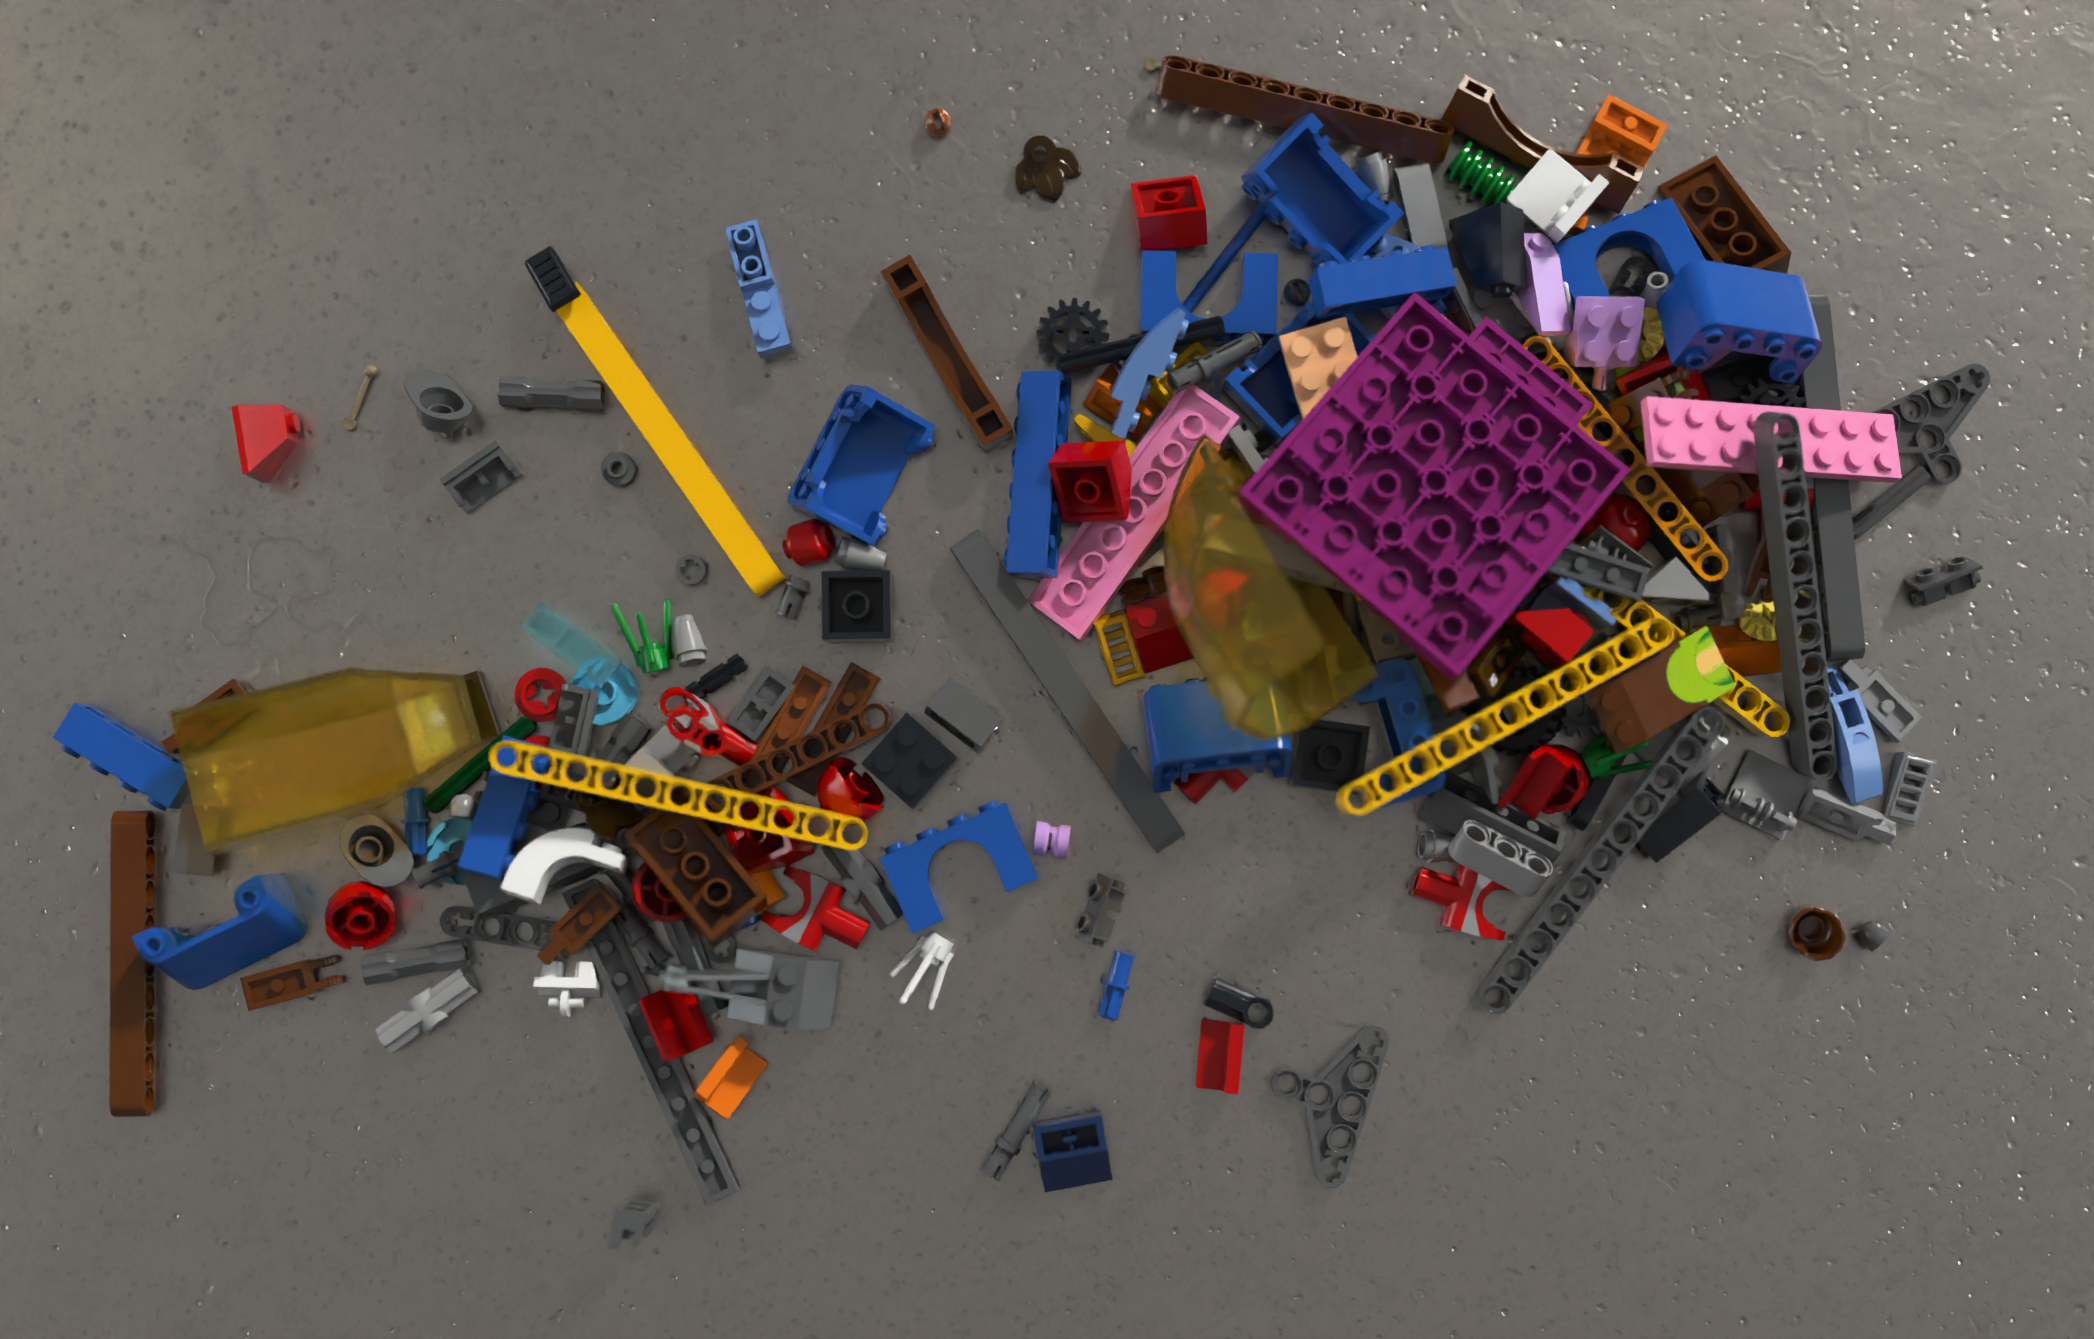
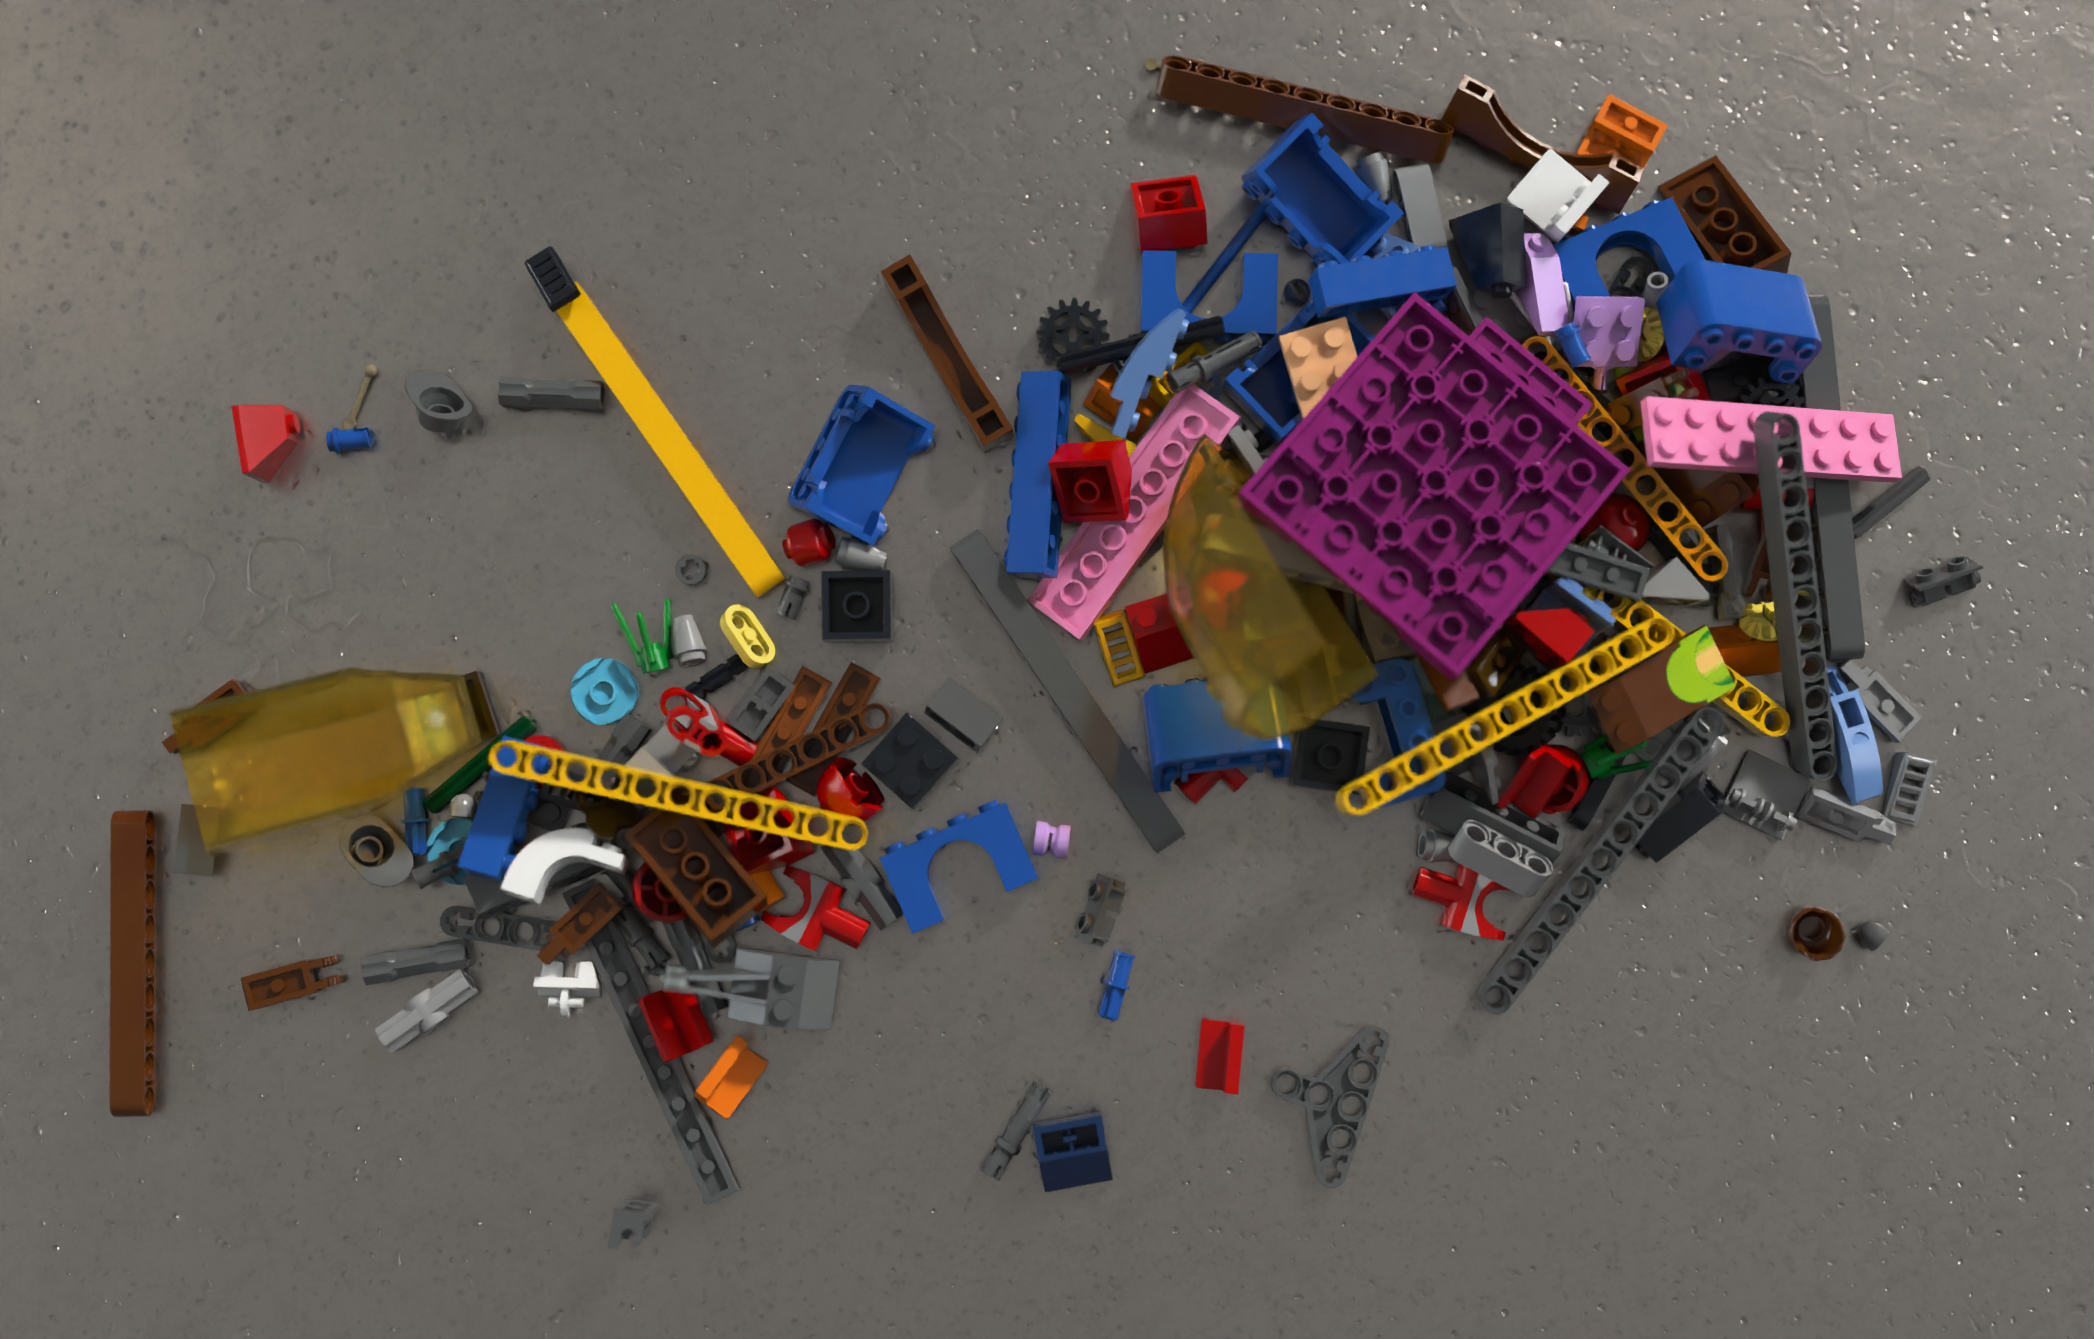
(124, 755): blue brick -> none
(265, 925): blue windscreen -> none
(348, 439): none -> blue pin
(359, 916): red cylinder -> none
(481, 477): dark grey hinge -> none
(528, 687): red gear -> none
(571, 644): clear light blue slope -> none
(574, 719): dark grey hinge -> none
(623, 477): dark grey plate -> none
(747, 637): none -> light yellow plate
(758, 288): medium blue slope -> none
(930, 124): dark orange hinge -> none
(933, 950): white plant -> none
(1045, 173): dark brown plate -> none
(1140, 588): dark brown plate -> none
(1236, 1003): black piece -> none
(1480, 176): green piece -> none
(1572, 344): none -> blue pin
(1688, 620): dark grey pin -> none
(1937, 418): dark grey beam -> none

